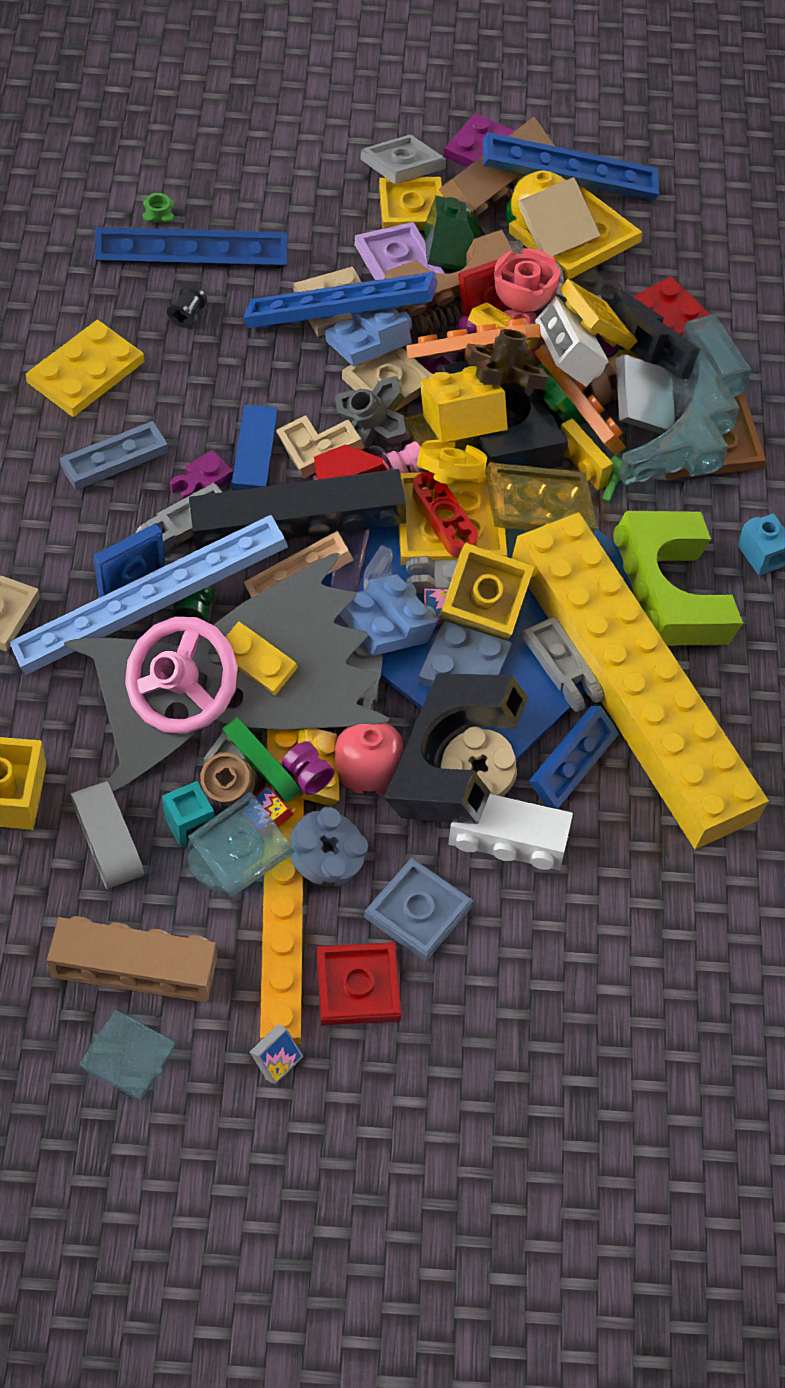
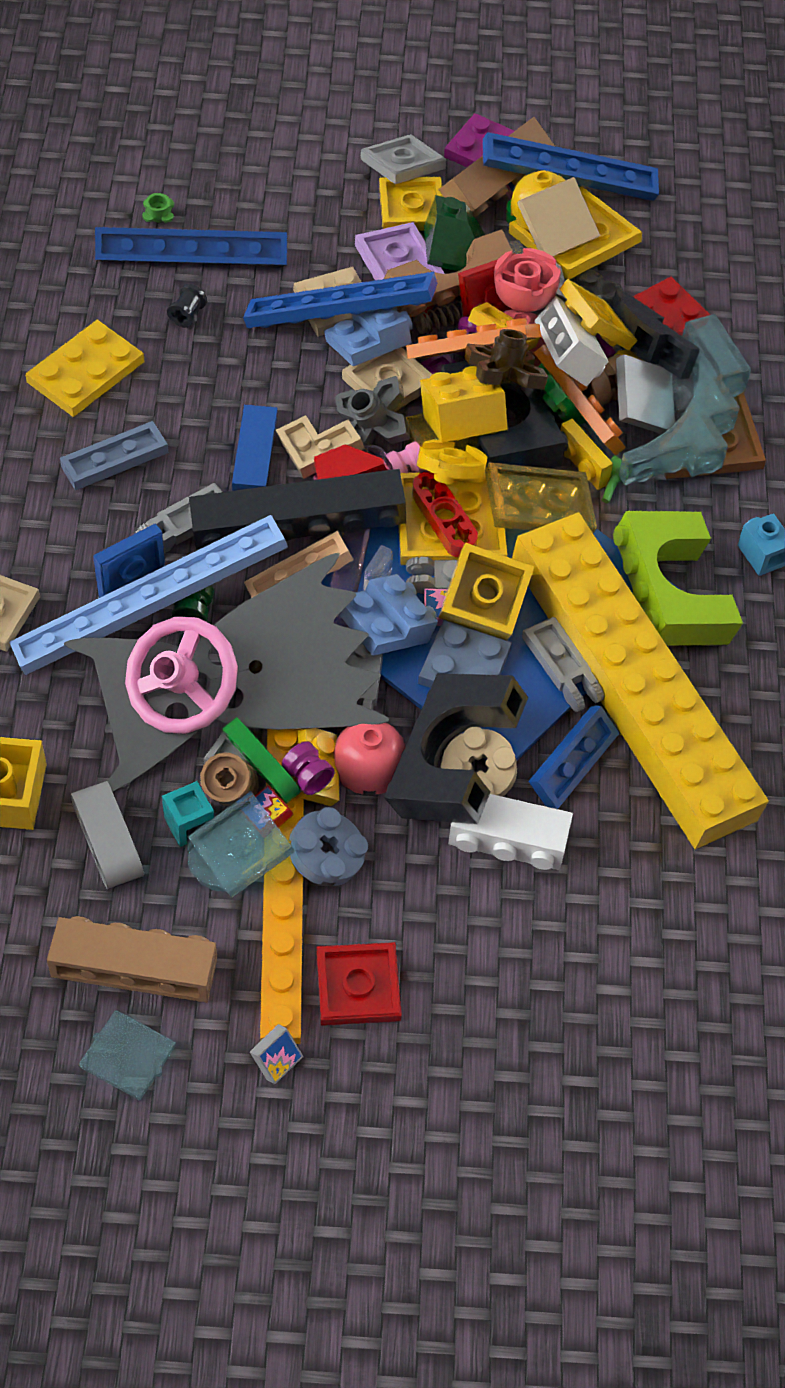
(202, 473): magenta plate -> none
(260, 659): yellow plate -> none
(418, 909): sand blue tile -> none

